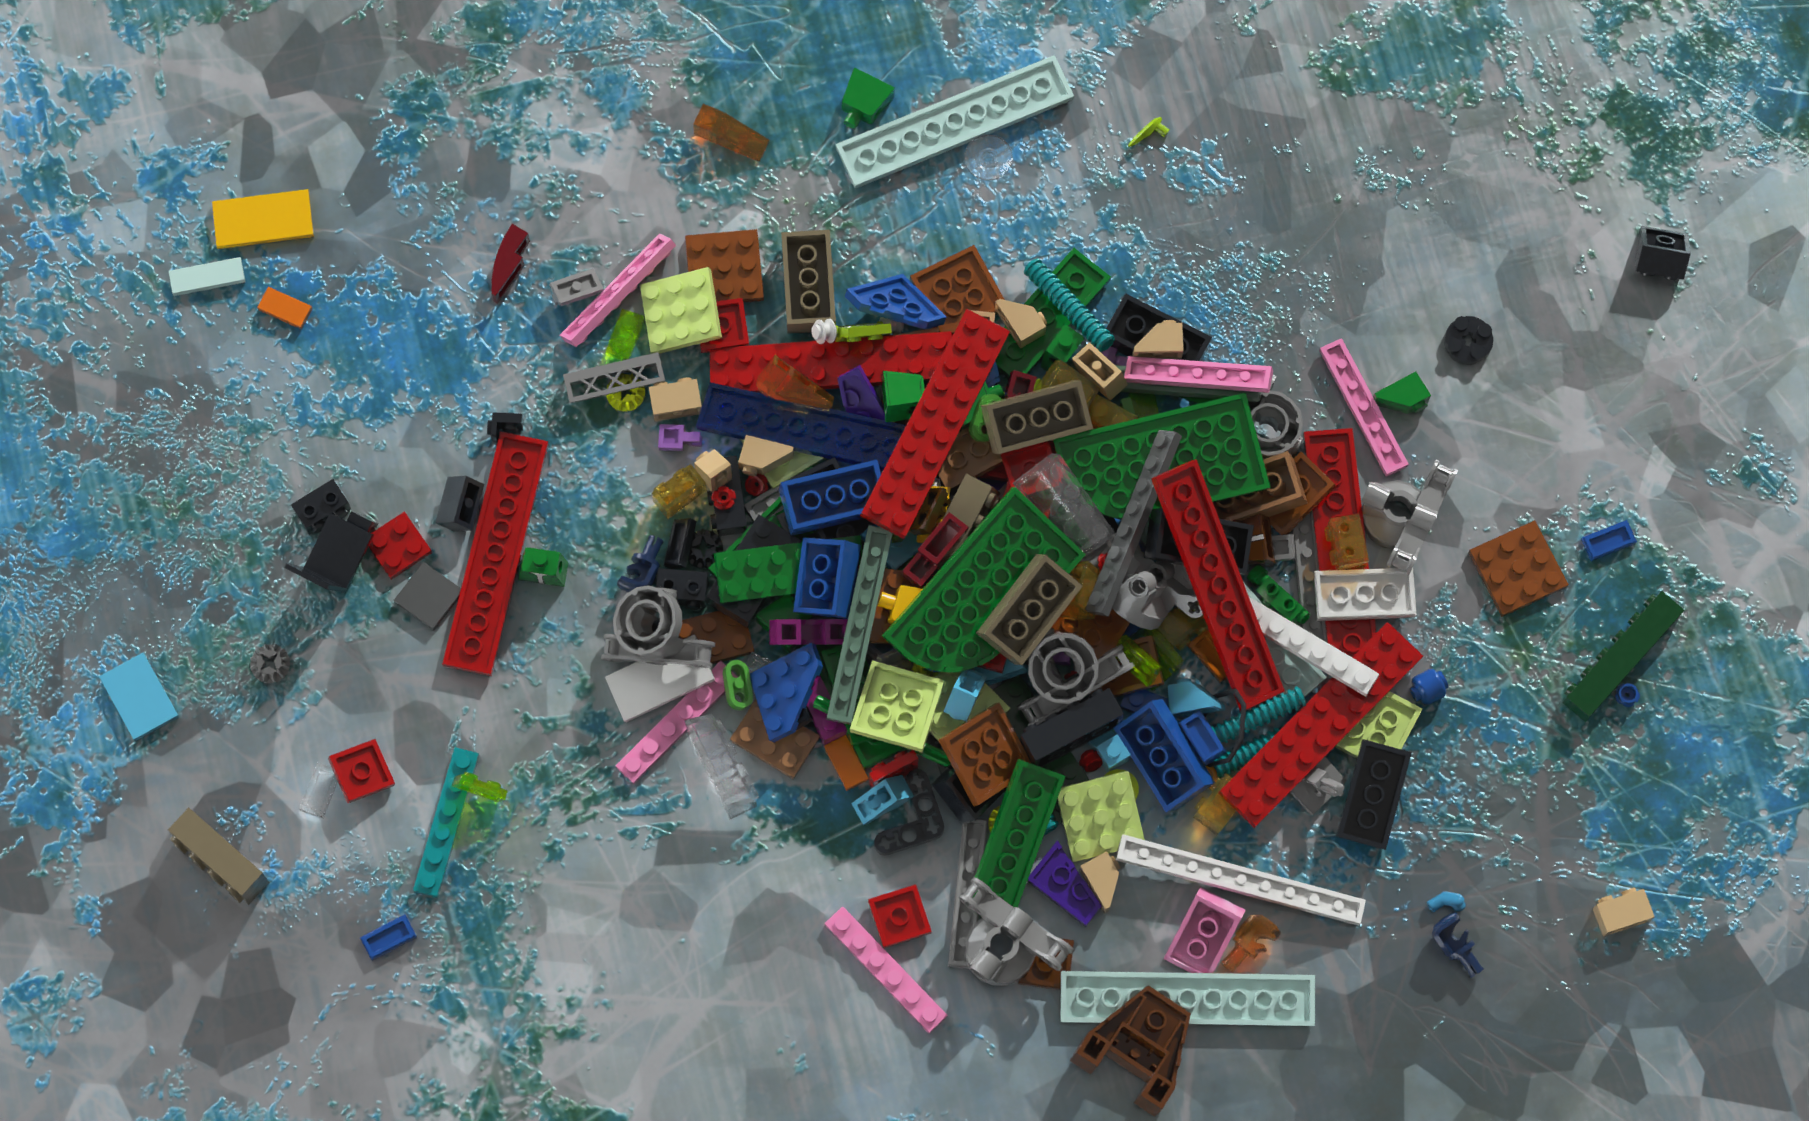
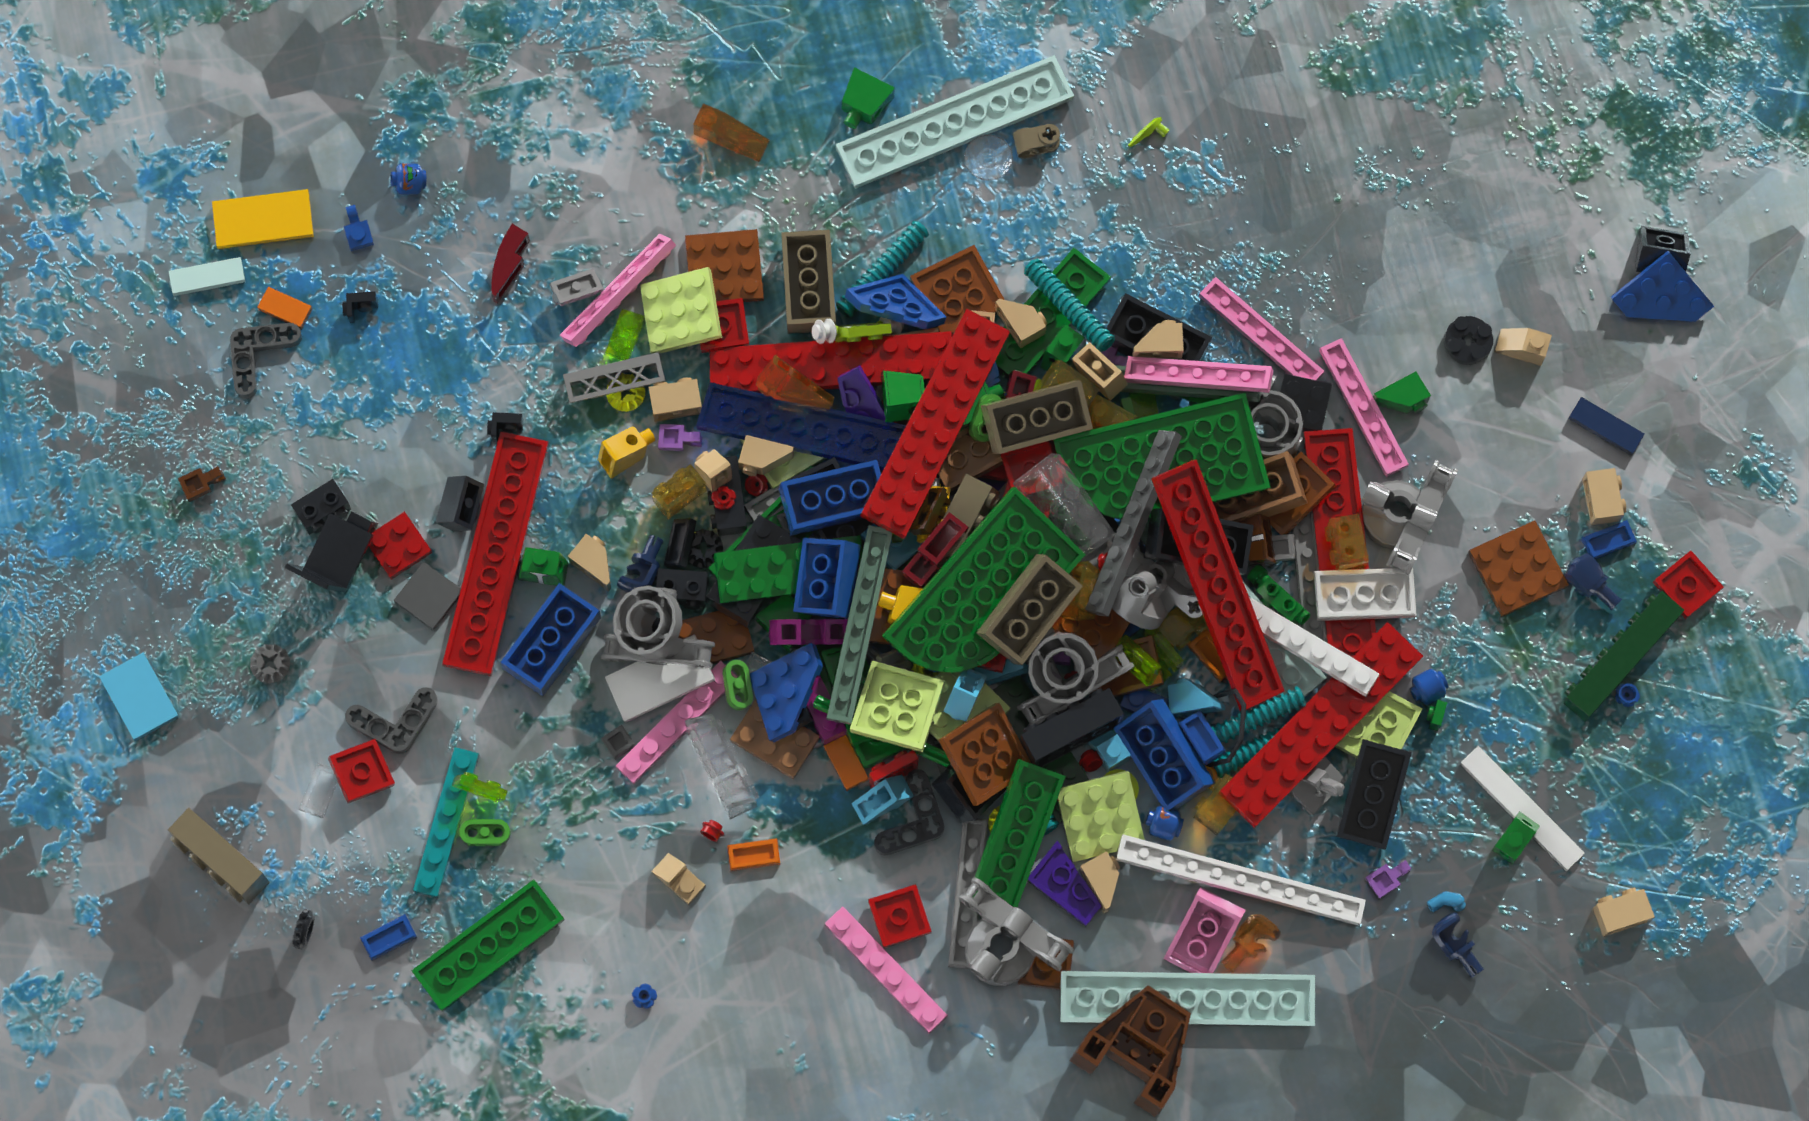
(197, 483): none -> reddish brown plate
(247, 351): none -> dark grey beam
(303, 929): none -> black gear
(357, 232): none -> blue plate
(362, 301): none -> black bracket
(391, 730): none -> dark grey beam
(408, 179): none -> blue head
(485, 831): none -> bright green plate
(488, 945): none -> green plate
(550, 639): none -> blue brick
(591, 559): none -> tan slope
(618, 742): none -> dark grey tile
(624, 450): none -> yellow torso
(648, 1001): none -> blue plate
(678, 878): none -> tan slope
(712, 830): none -> red plate
(753, 854): none -> orange tile
(889, 261): none -> teal piece
(1035, 141): none -> dark tan piece
(1164, 823): none -> blue head
(1259, 331): none -> bright pink plate
(1310, 397): none -> black plate
(1385, 879): none -> medium lavender plate
(1436, 714): none -> green plate
(1514, 799): none -> white tile
(1516, 837): none -> green torso
(1523, 344): none -> tan slope
(1590, 580): none -> dark blue piece
(1603, 496): none -> tan brick
(1606, 426): none -> dark blue tile
(1663, 293): none -> blue plate
(1688, 583): none -> red plate

